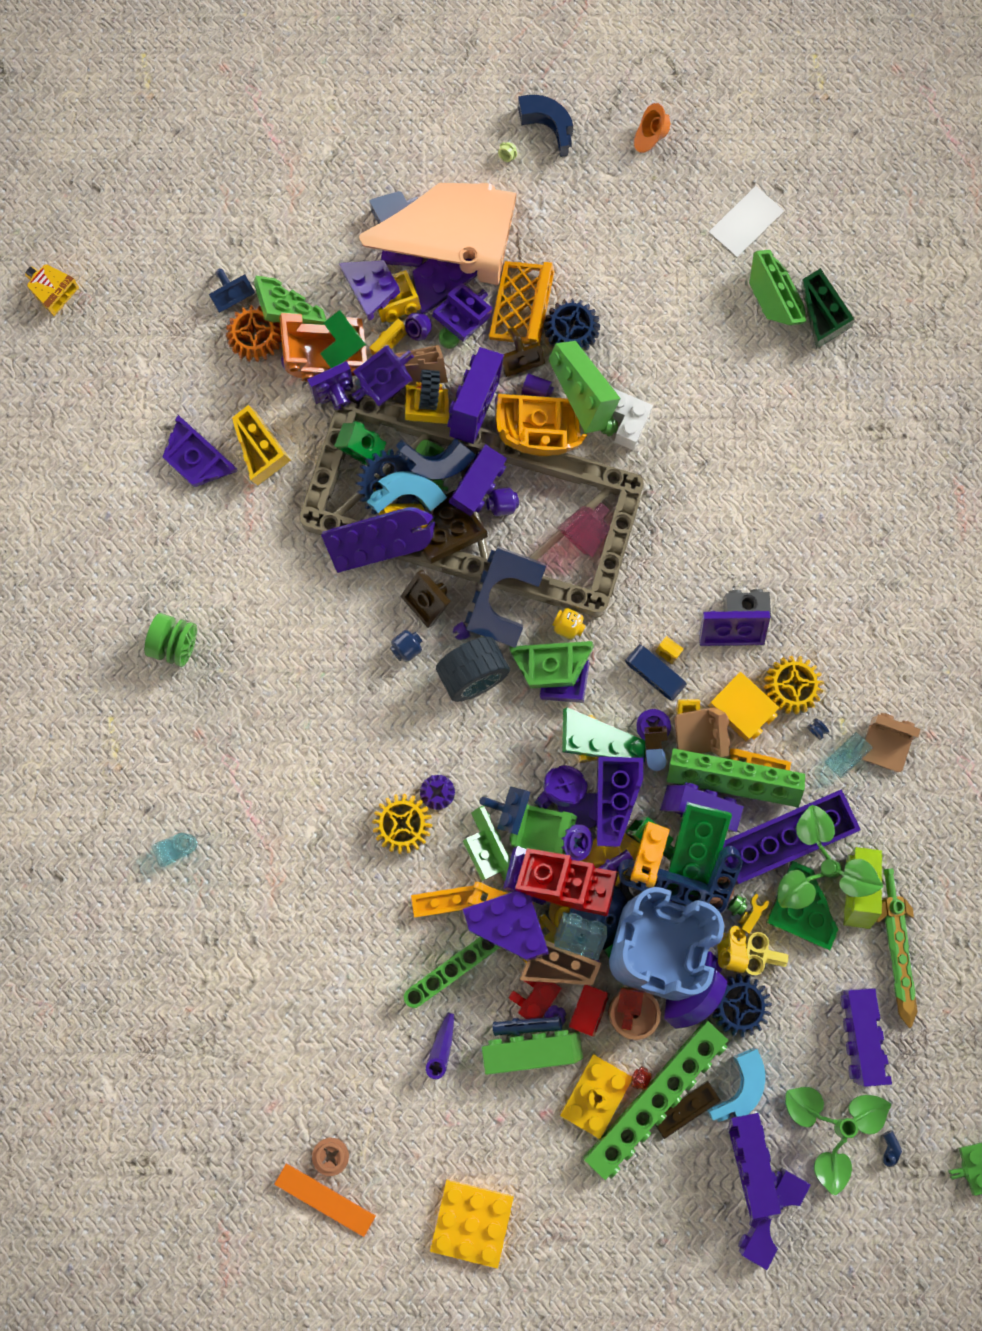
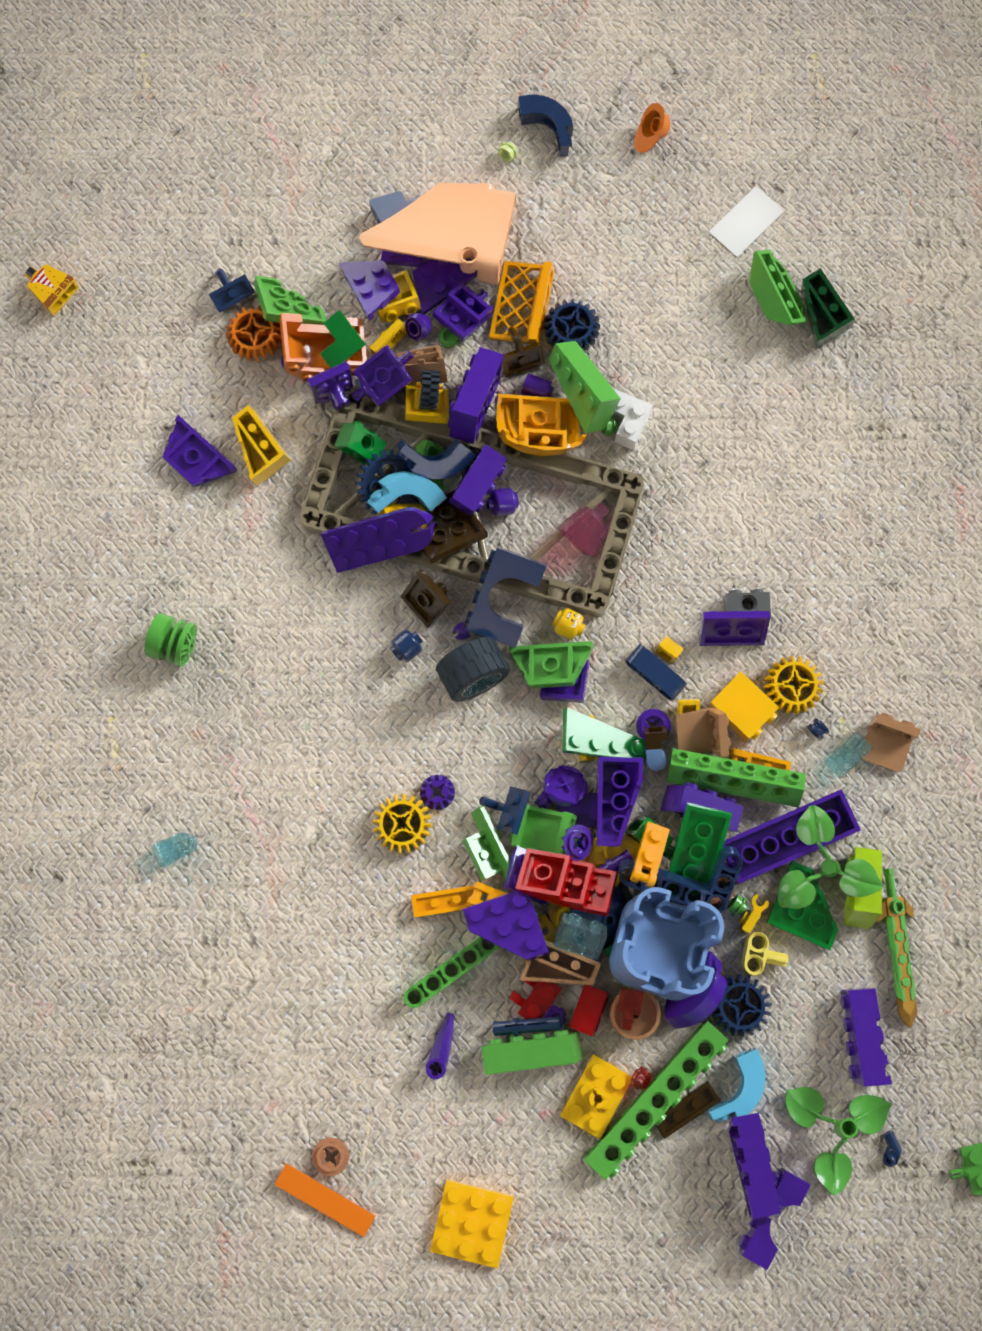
(733, 952): yellow piece -> none

